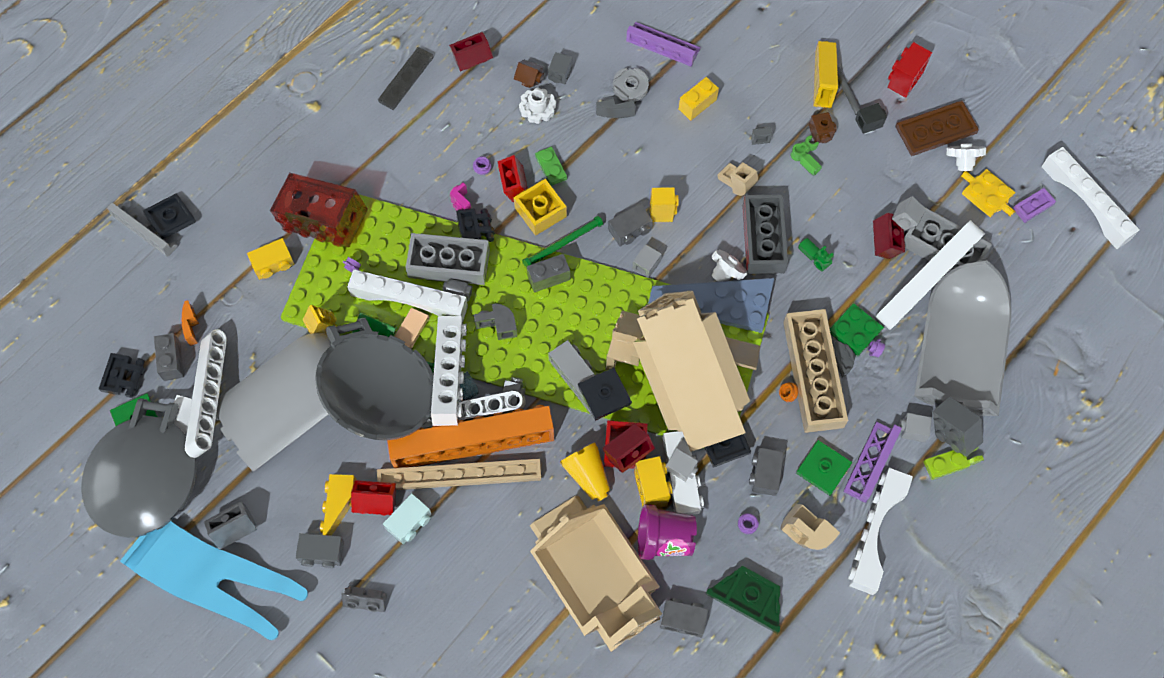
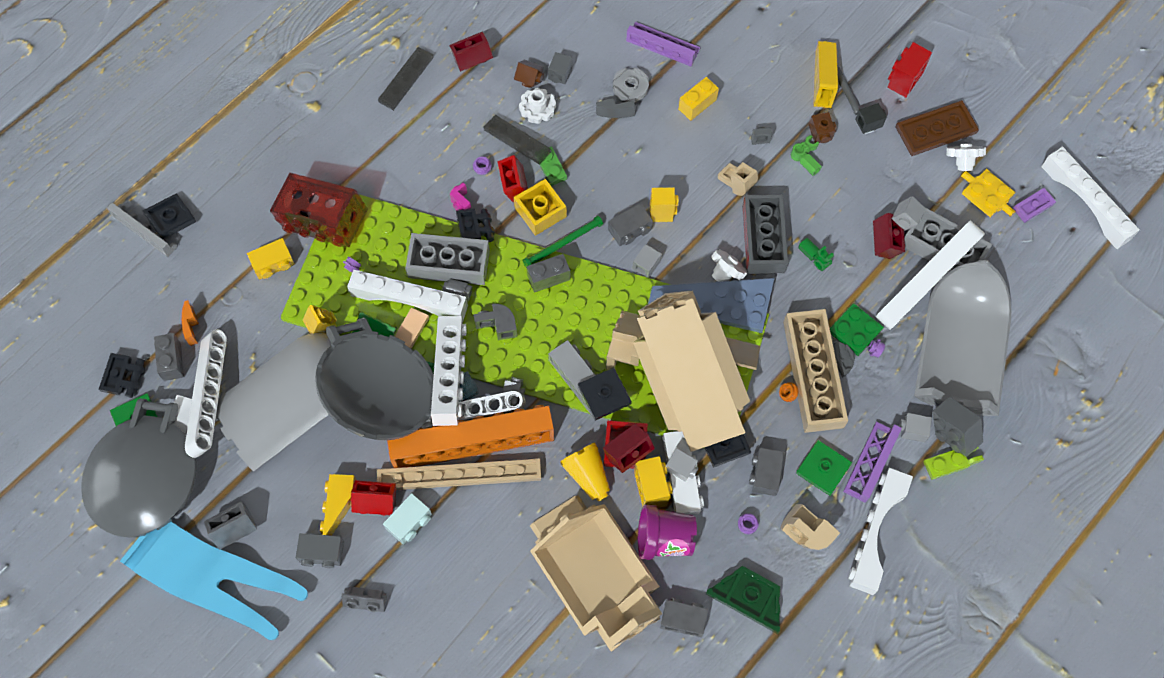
(517, 139): none -> clear smoke tile

